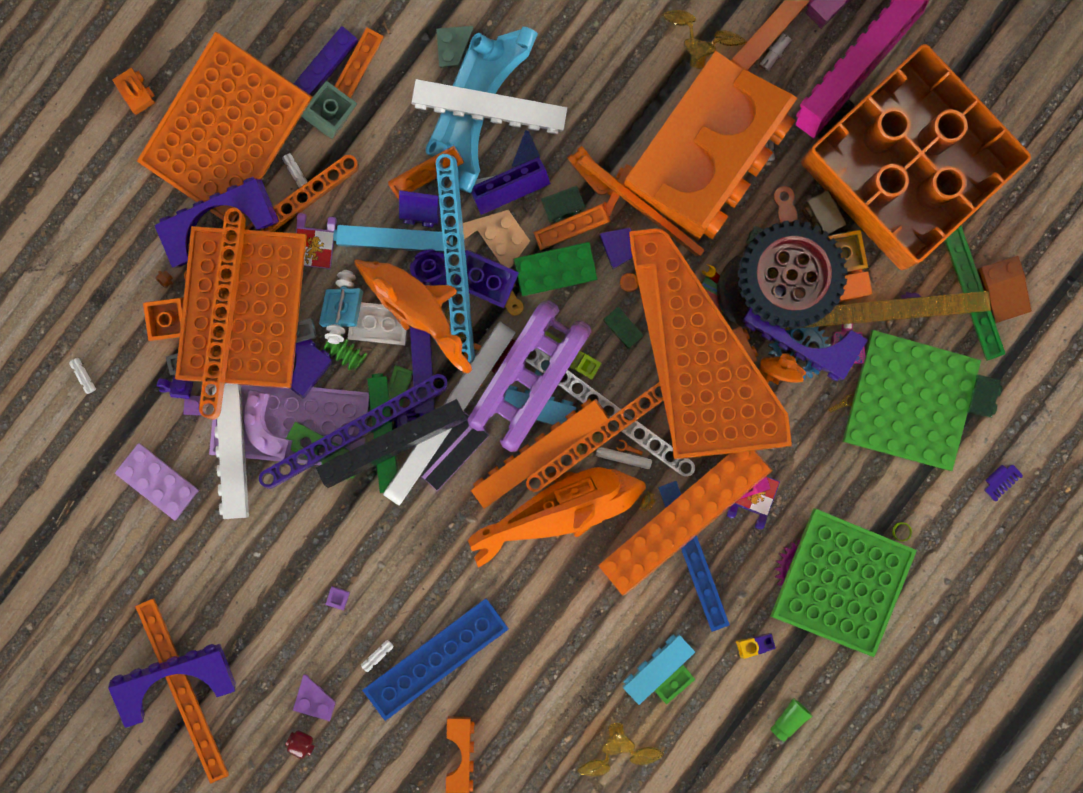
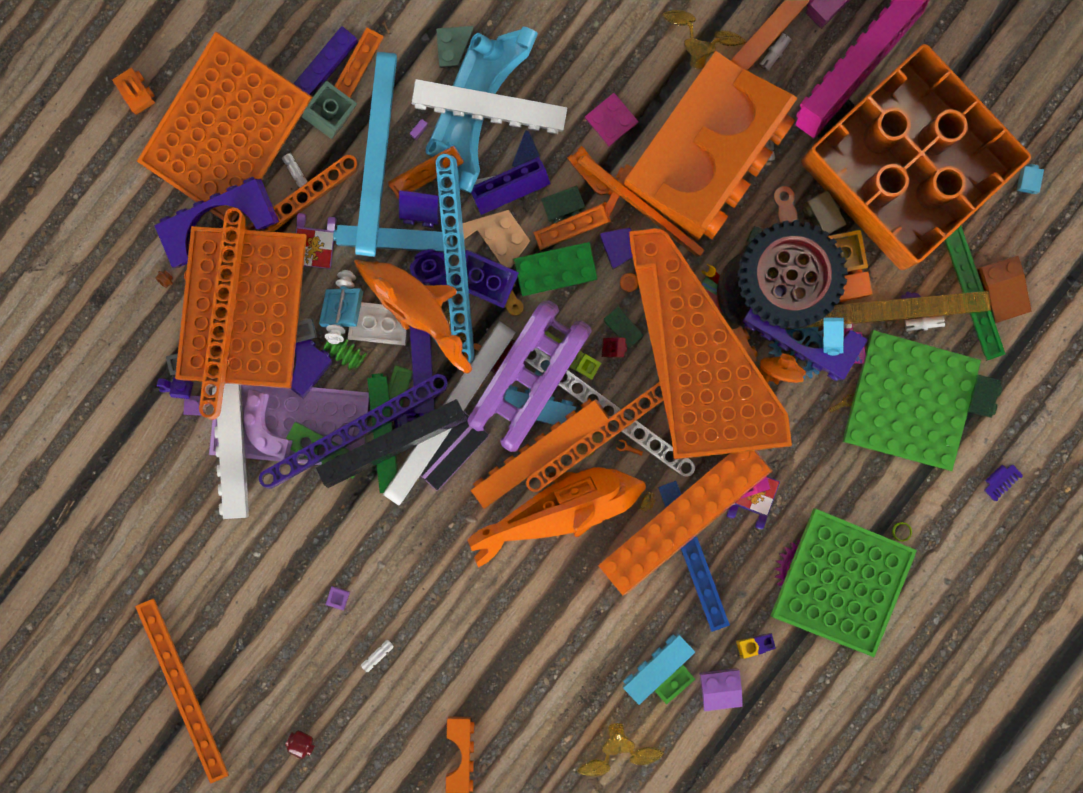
(82, 375): white axle -> none
(157, 481): lavender plate -> none
(163, 318): orange brick -> none
(206, 664): dark purple arch -> none
(313, 700): medium lavender wing -> none
(376, 154): none -> medium azure beam
(418, 130): none -> medium lavender tile
(435, 659): blue plate -> none
(611, 119): none -> dark pink plate
(614, 347): none -> dark red plate
(624, 457): white axle -> none
(721, 689): none -> medium lavender slope
(790, 720): bright green plant -> none
(833, 335): none -> medium azure slope
(924, 323): none -> white pin
(1030, 179): none -> medium azure brick

